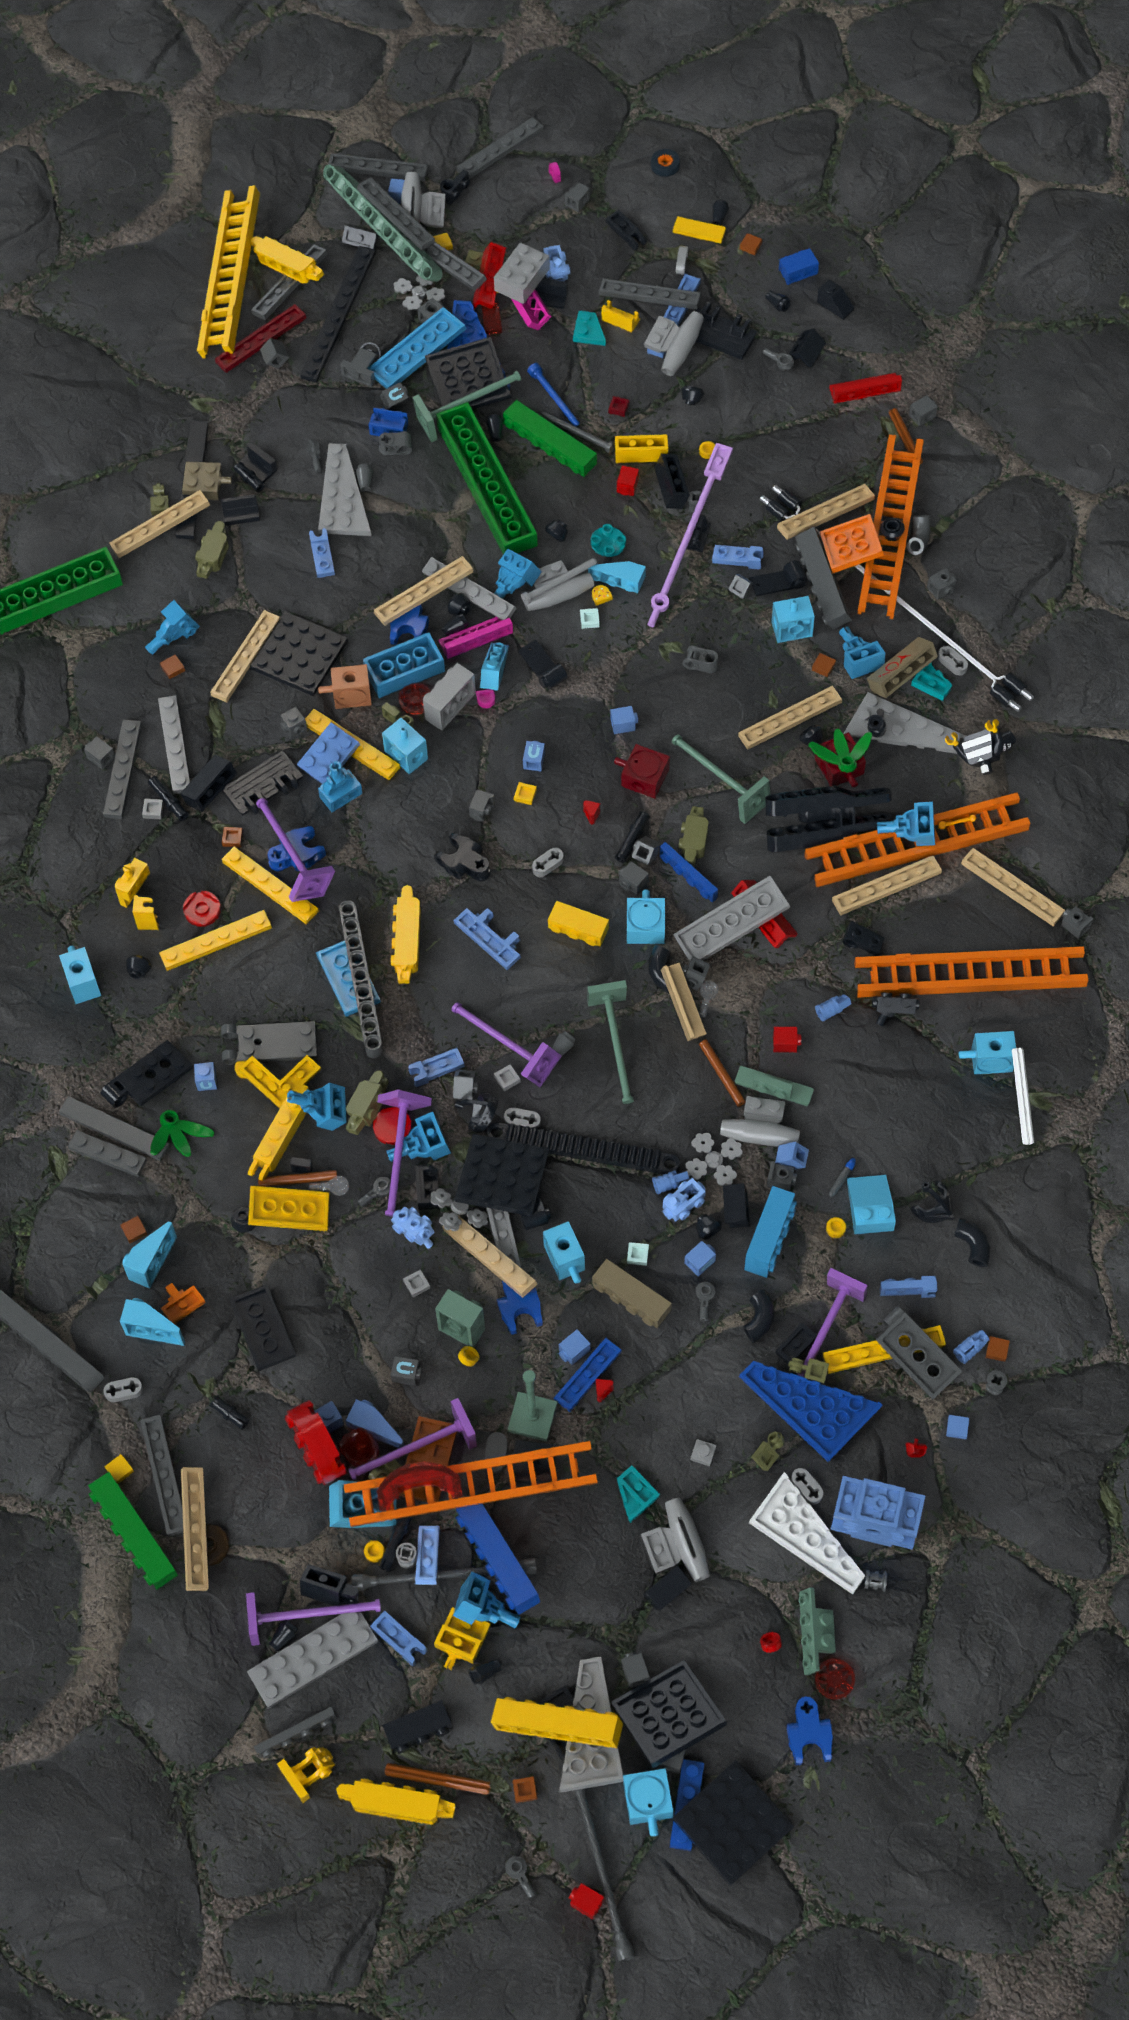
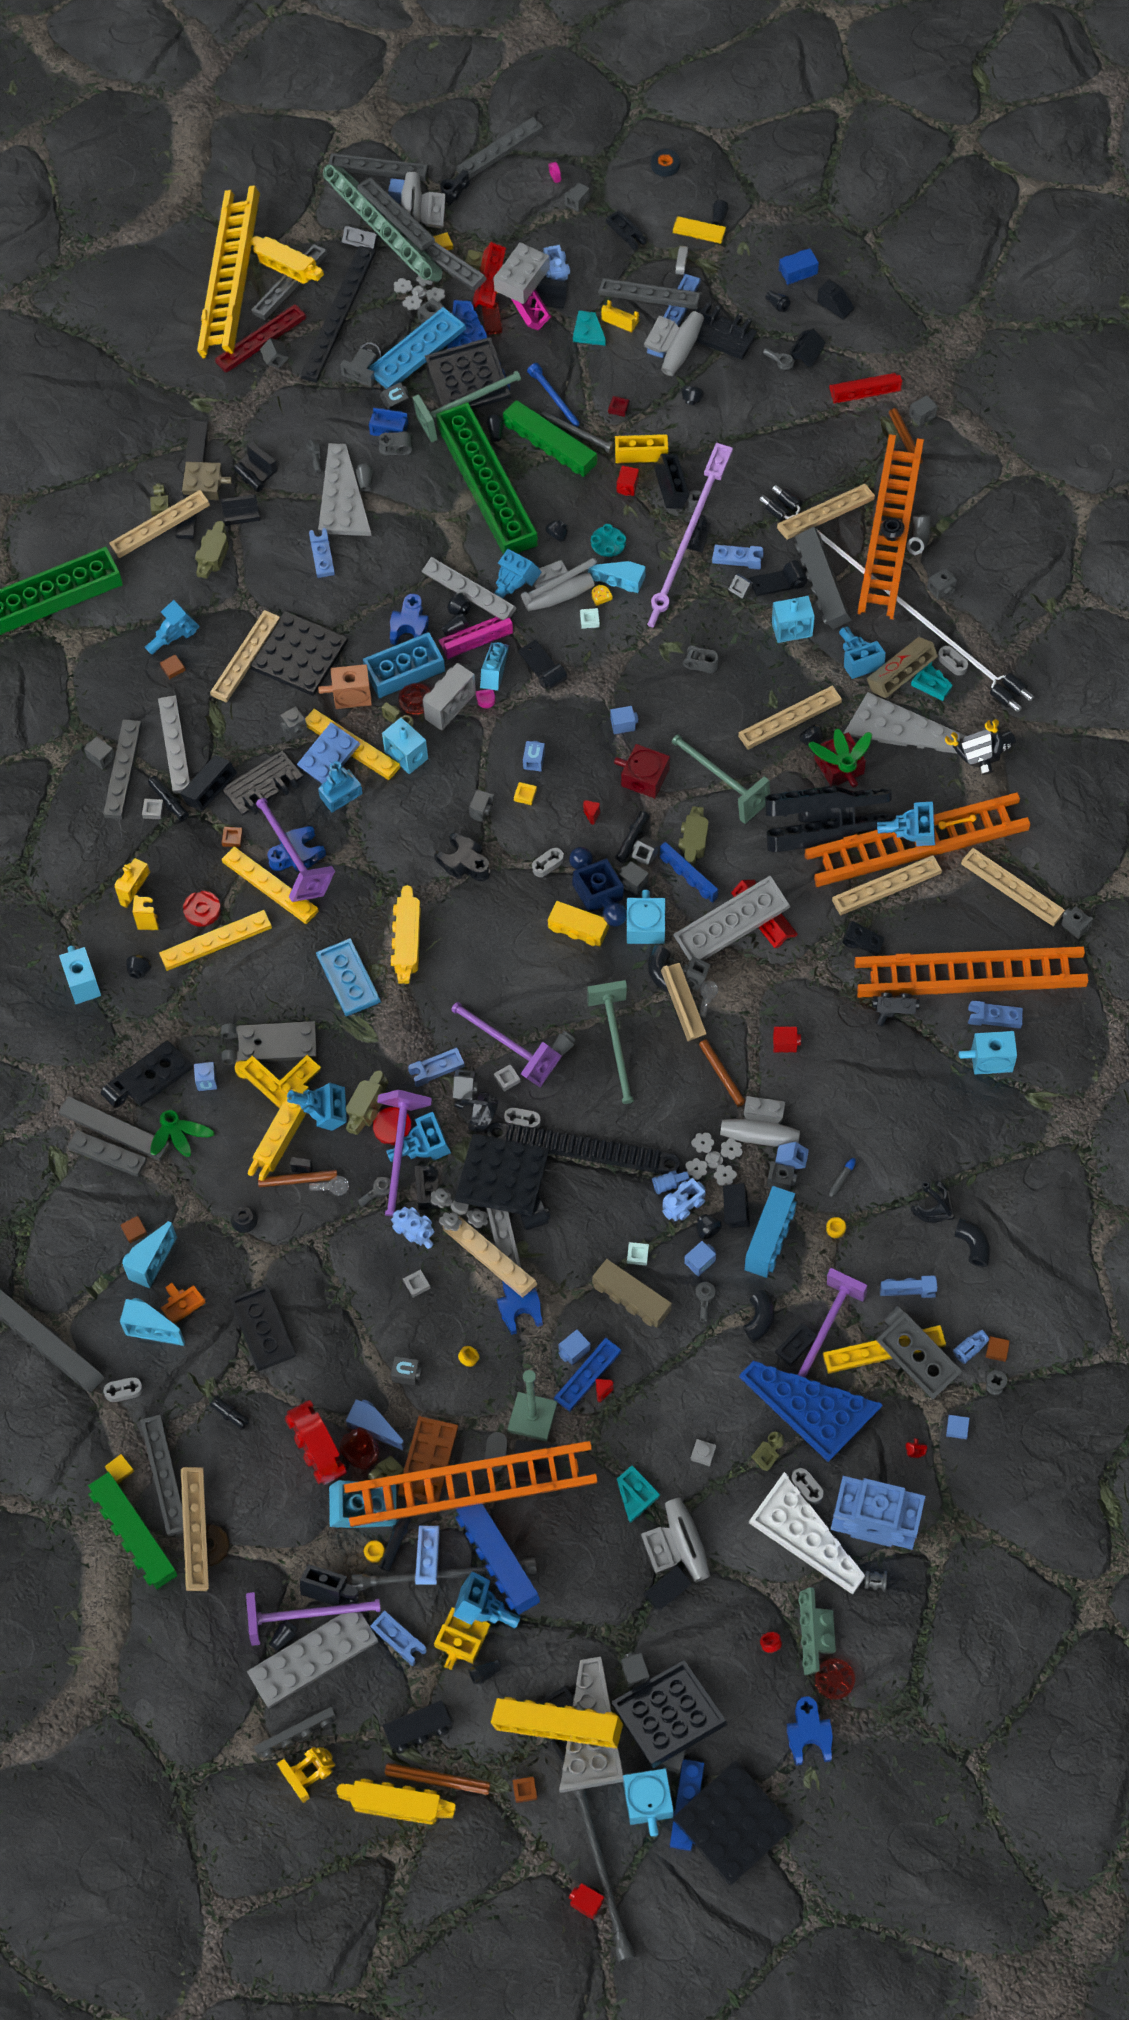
(288, 1208): yellow tile -> none
(330, 1416): medium blue brick -> none
(360, 986): dark grey beam -> none
(406, 1559): light grey wheel -> none
(417, 1475): clear red windscreen -> none
(423, 590): tan plate -> none
(460, 1318): sand green brick -> none
(460, 1424): medium lavender tile -> none
(478, 930): medium blue hinge -> none
(516, 1869): dark grey plate -> none
(564, 1252): medium azure piece -> none
(598, 886): none -> dark blue brick
(706, 449): yellow tile -> none
(750, 244): dark orange tile -> none
(774, 1086): sand green bracket -> none
(814, 1370): olive plate -> none
(823, 665): dark orange tile -> none
(832, 1007): medium blue hinge -> none
(851, 543): orange plate -> none
(871, 1204): medium azure slope -> none
(876, 724): black piece -> none
(995, 1015): none -> medium blue plate
(1023, 1096): white axle -> none

